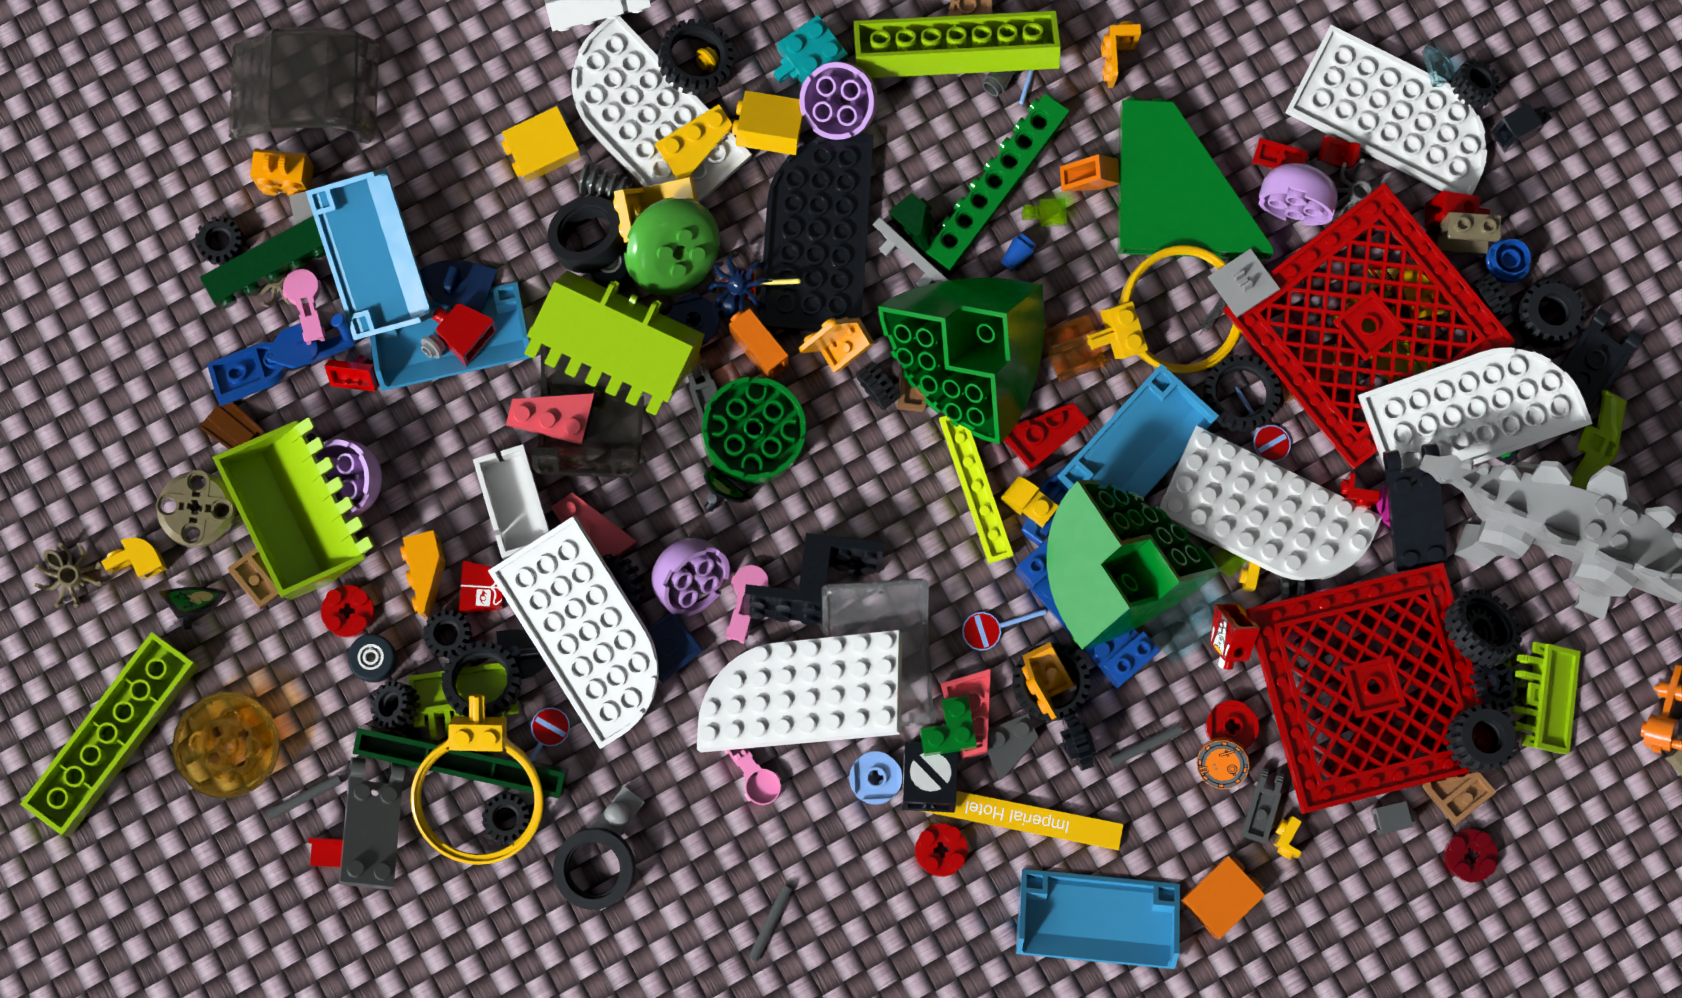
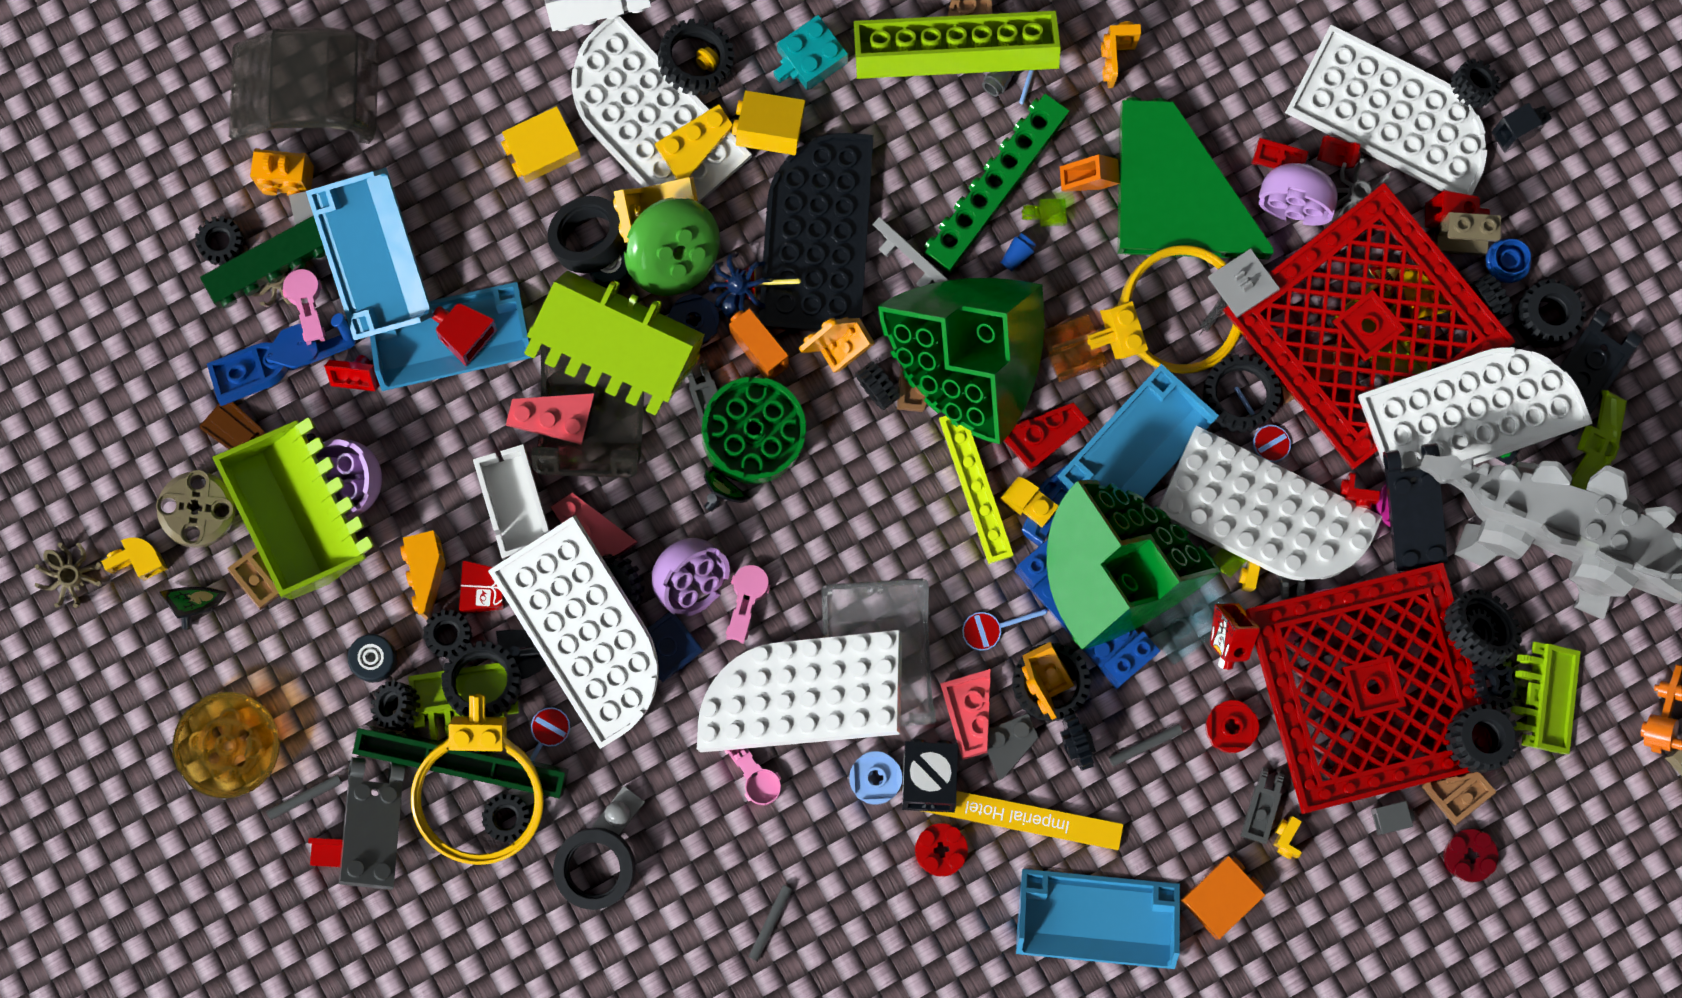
(109, 735): lime brick -> none
(358, 621): red plate -> none
(432, 346): light grey plate -> none
(459, 282): dark blue shield -> none
(601, 184): dark grey piece -> none
(818, 555): black bracket -> none
(823, 100): lavender cylinder -> none
(914, 220): dark green slope -> none
(956, 733): green plate -> none
(1223, 763): tile -> none
(1438, 66): clear light blue tile -> none

